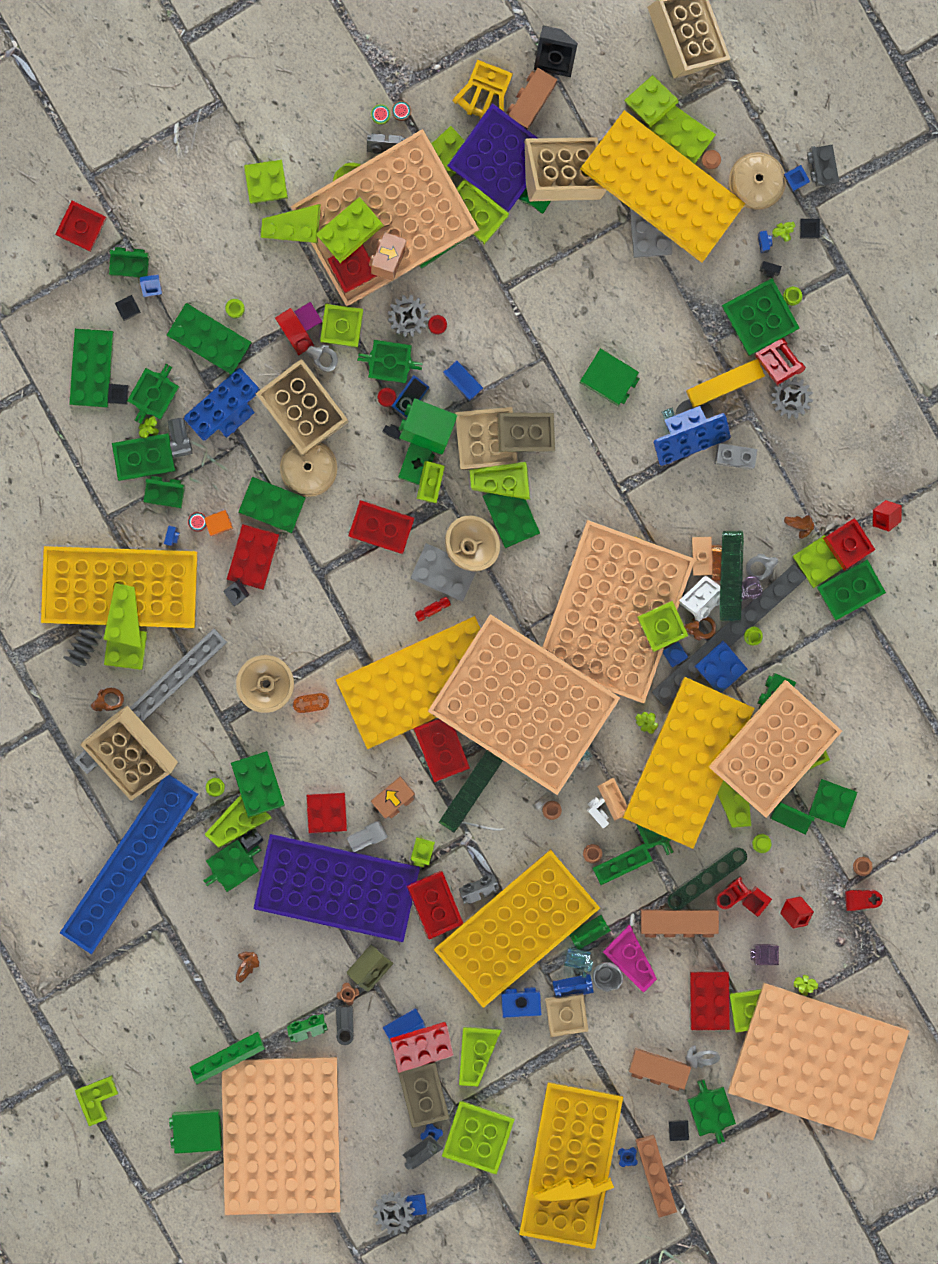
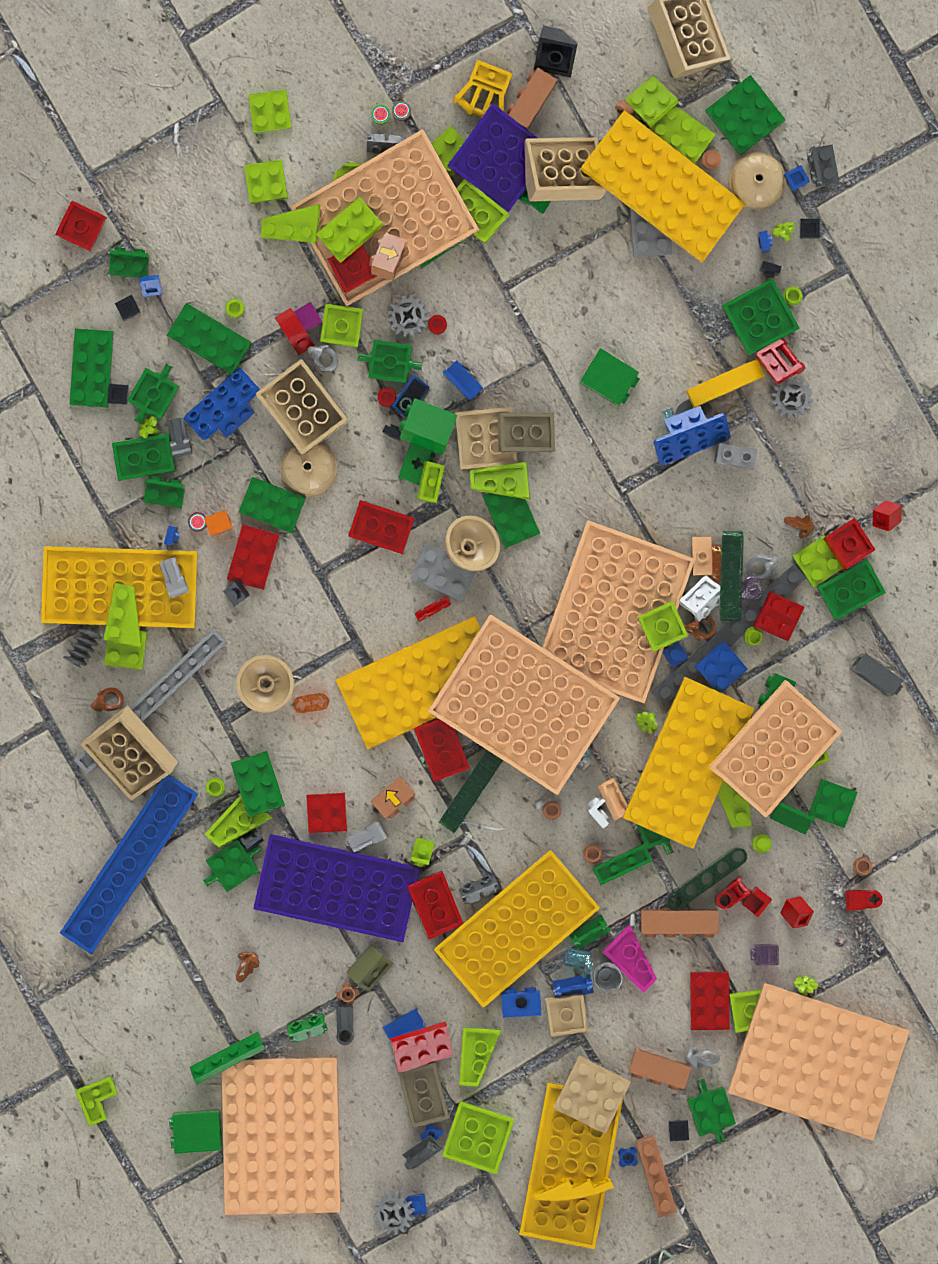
(175, 582): none -> light grey piece
(270, 111): none -> lime plate
(592, 1094): none -> tan plate
(621, 106): none -> nougat tile
(745, 115): none -> green plate
(778, 616): none -> red plate
(877, 675): none -> dark grey window

